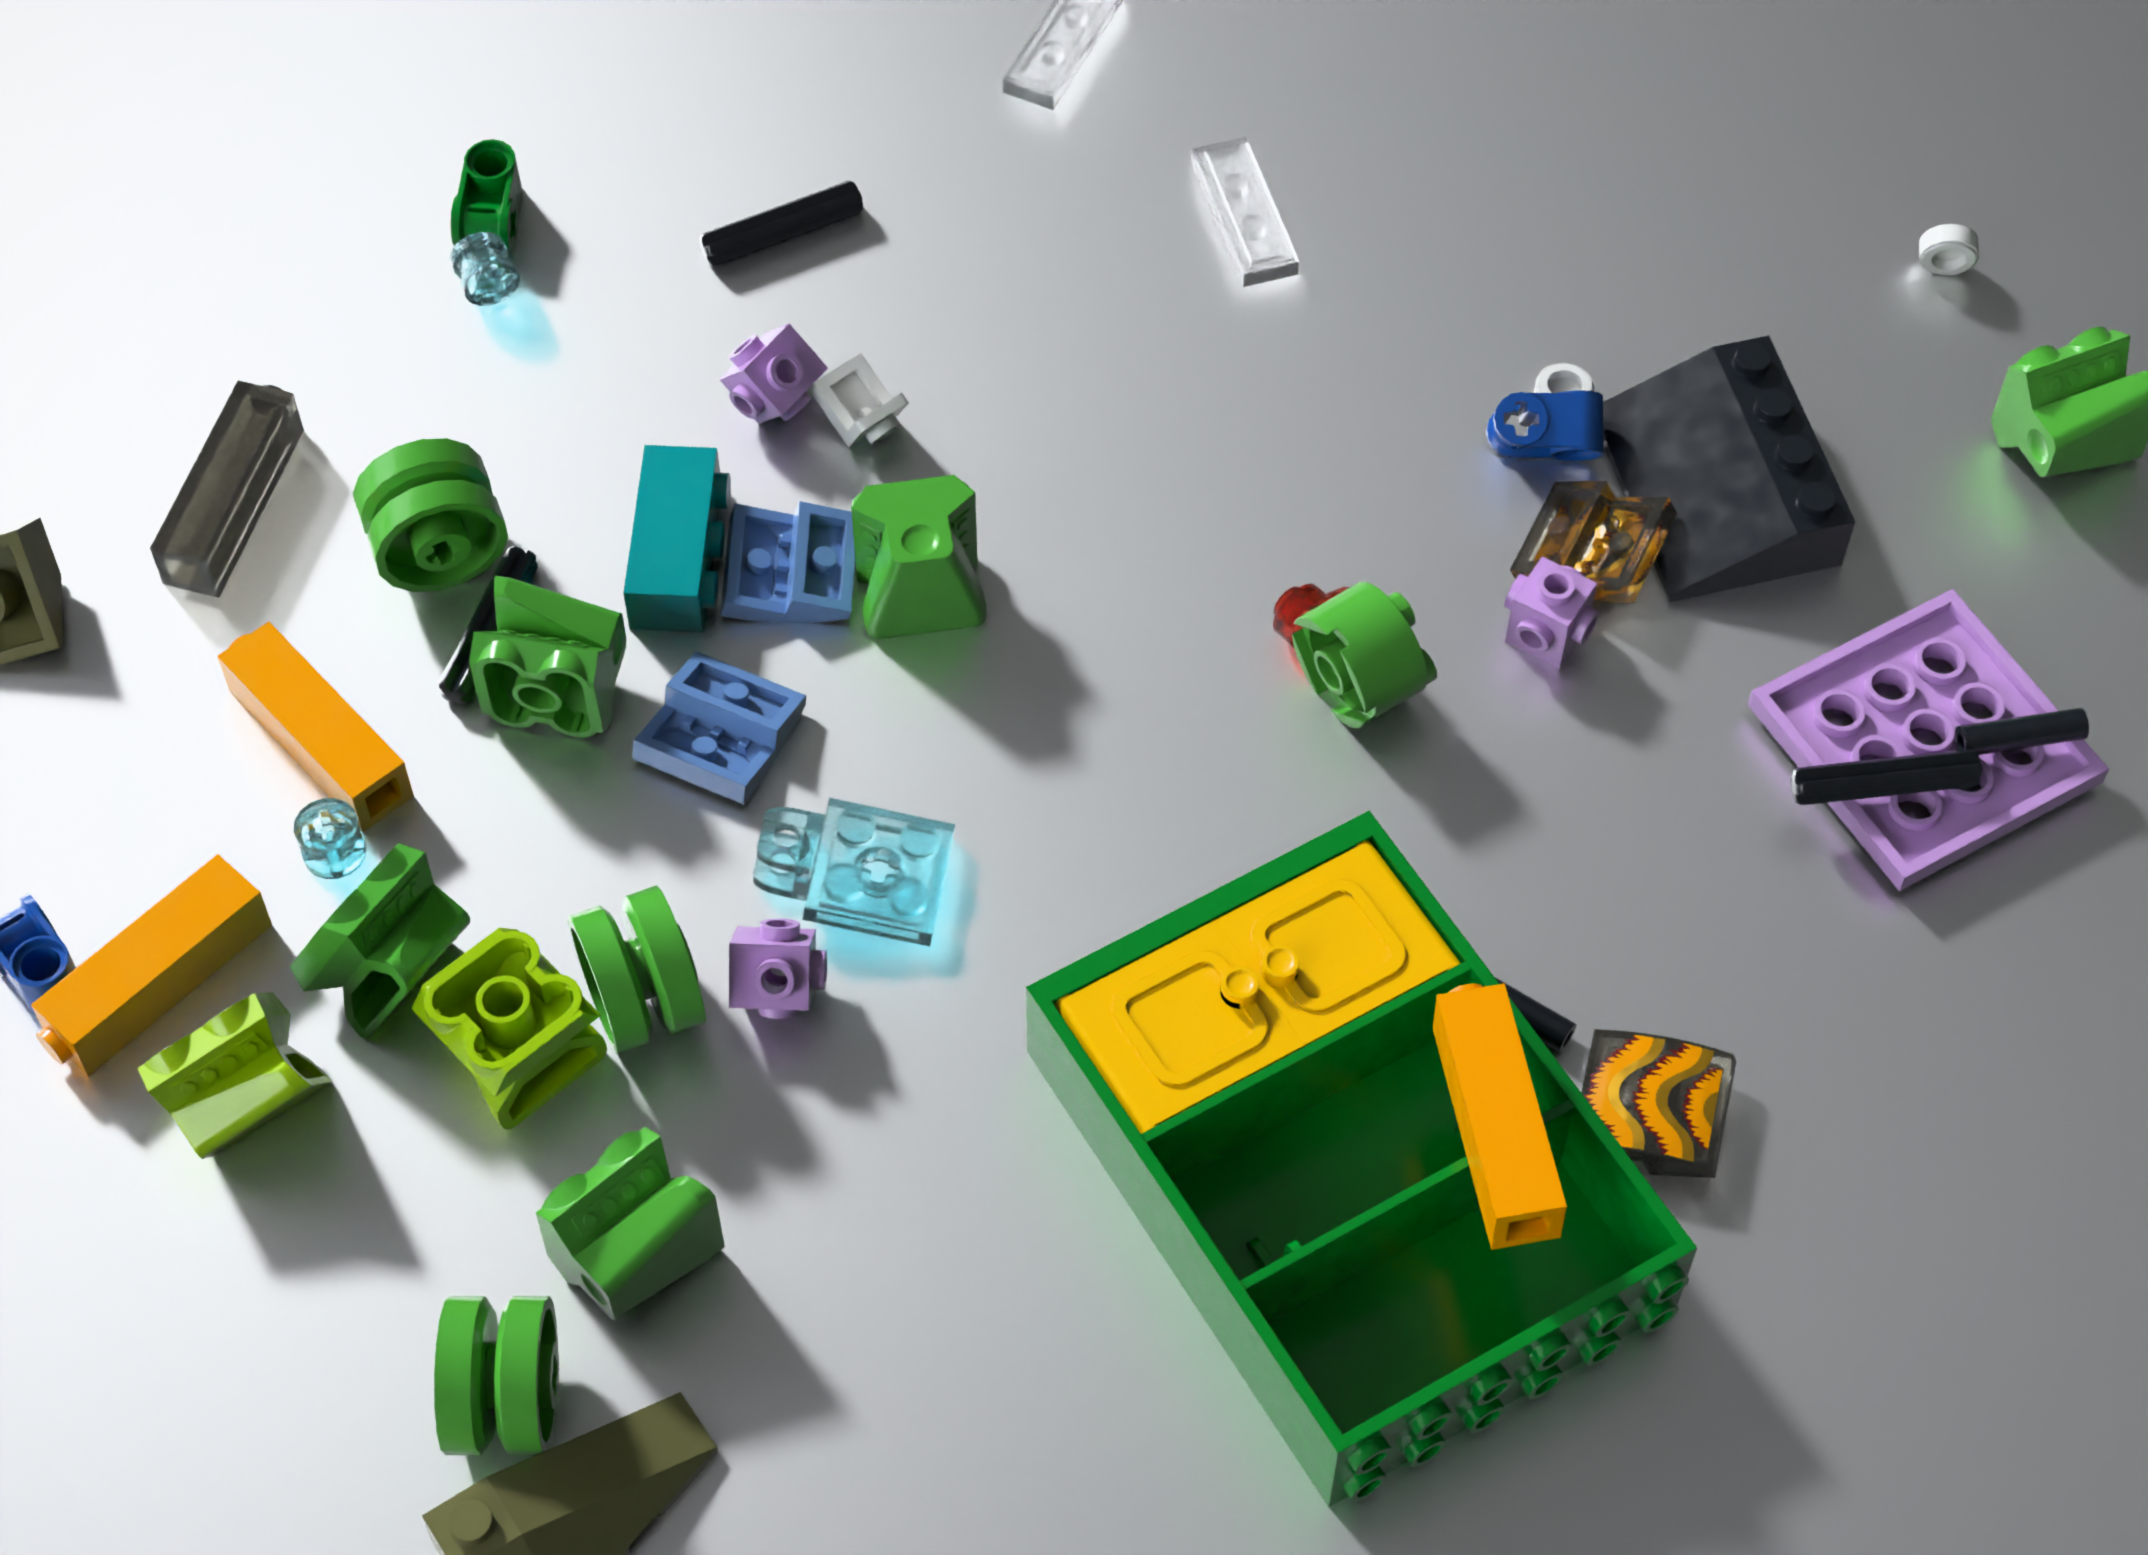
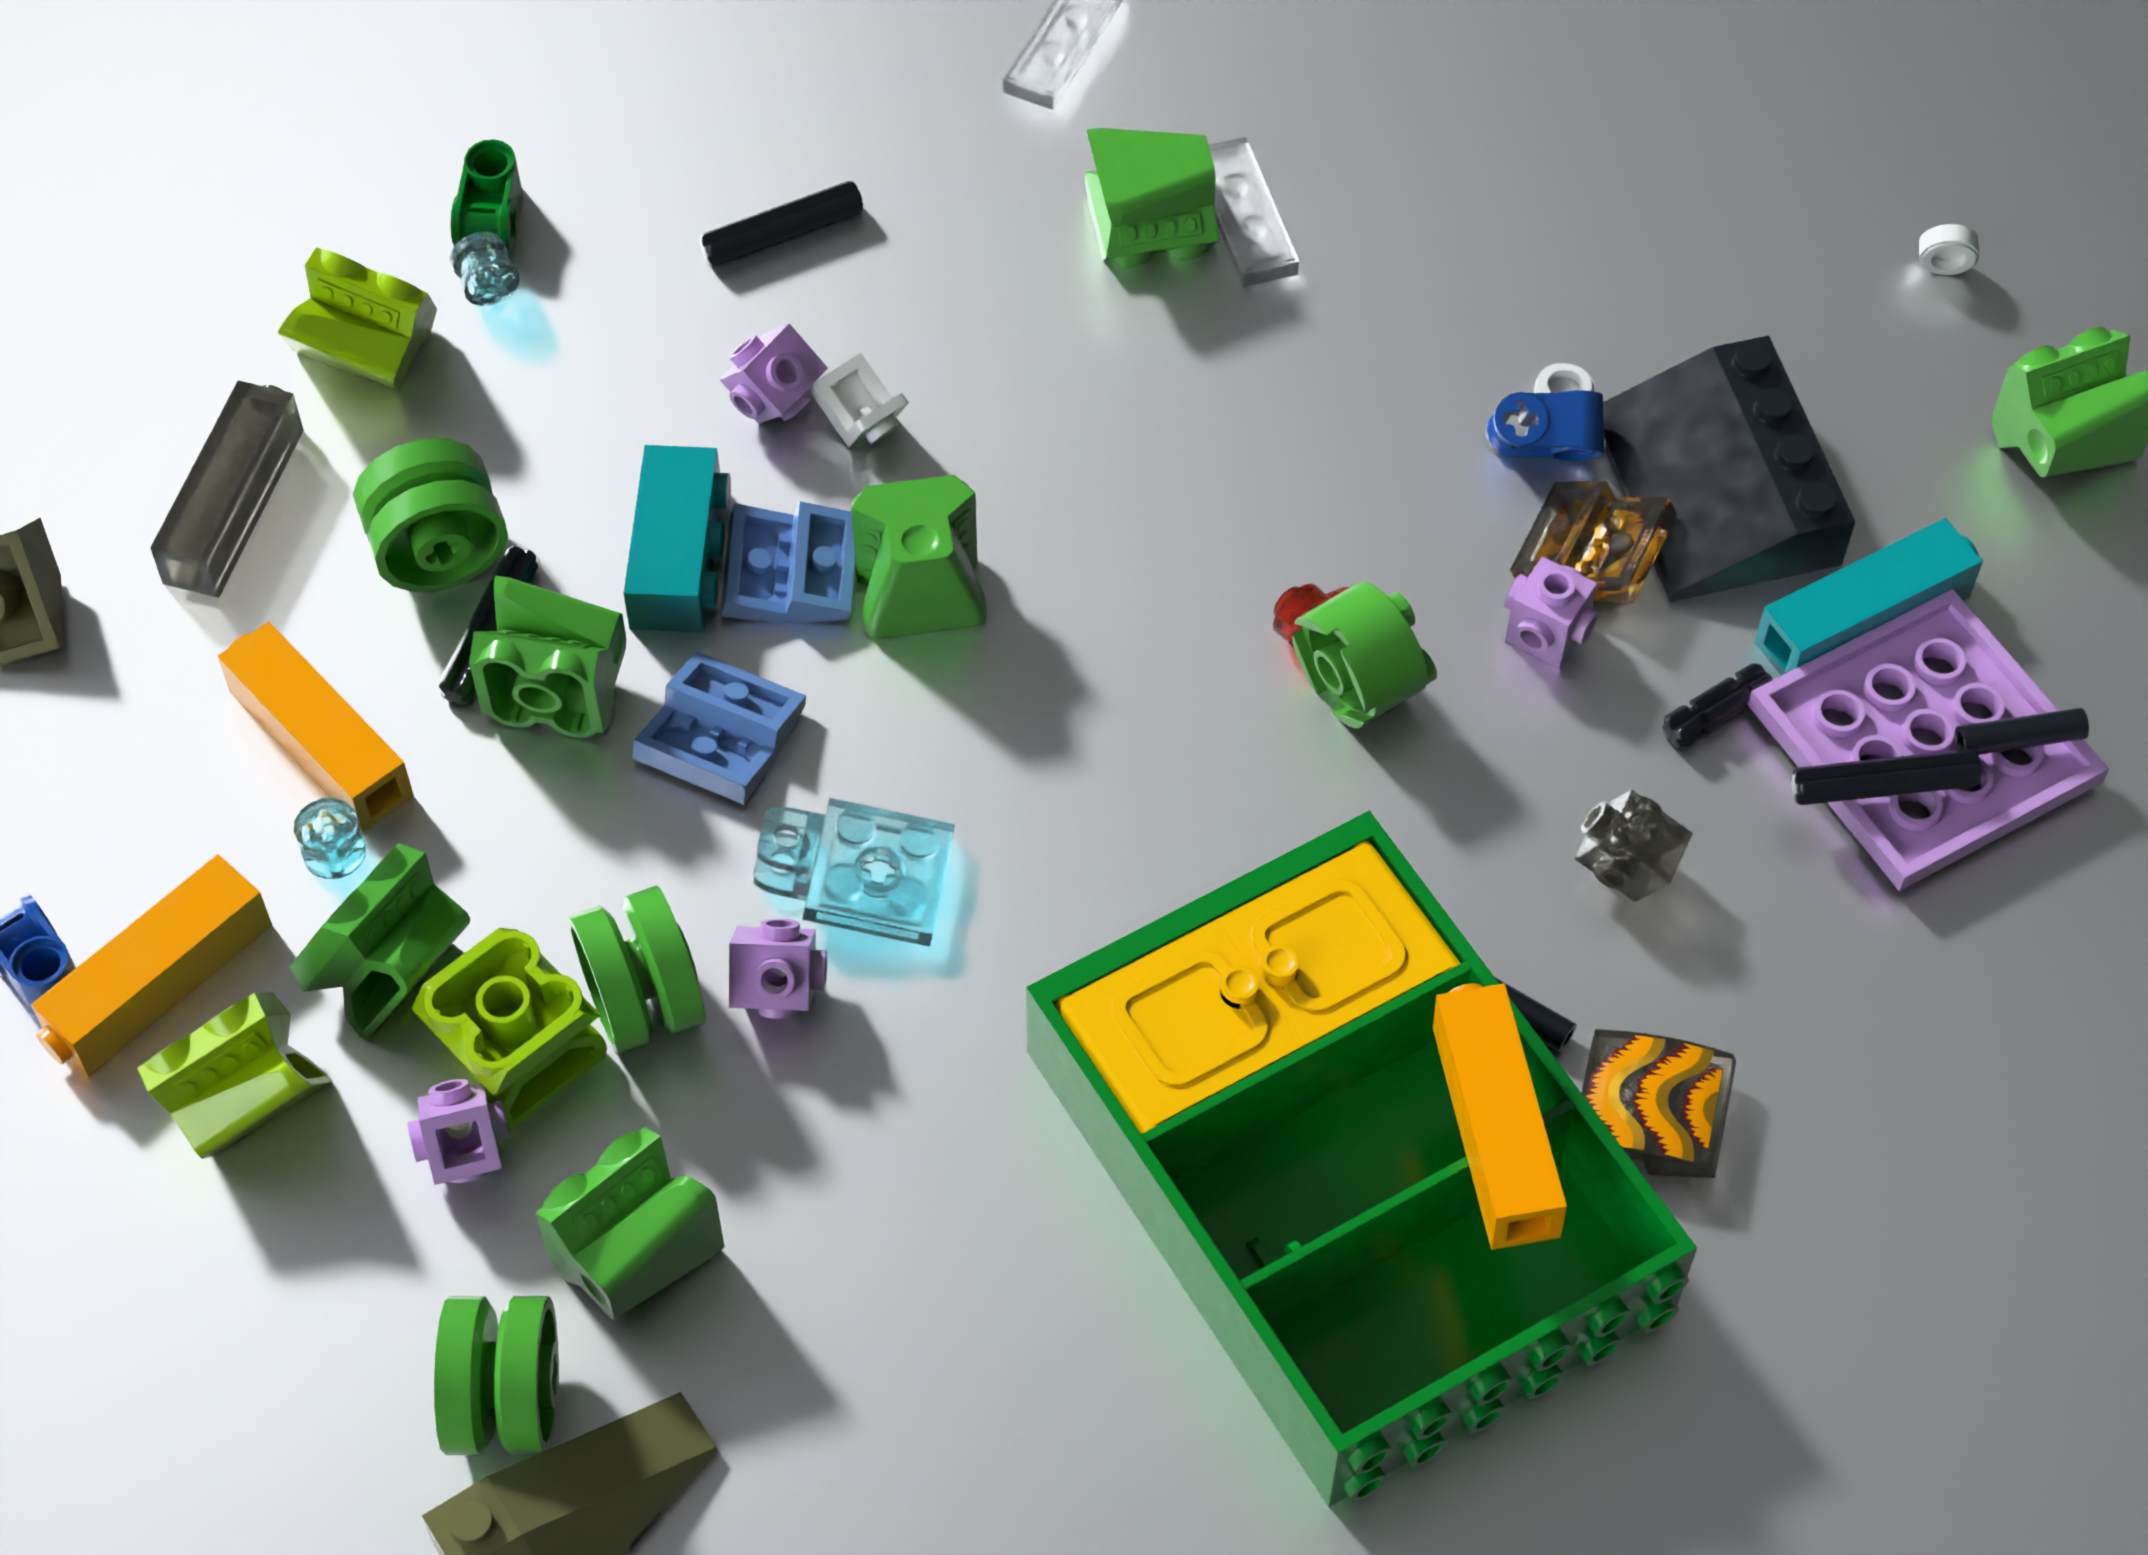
(359, 319): none -> lime piece
(463, 1153): none -> lavender brick
(1151, 195): none -> bright green piece
(1632, 845): none -> clear smoke brick
(1713, 706): none -> black axle
(1867, 595): none -> teal brick

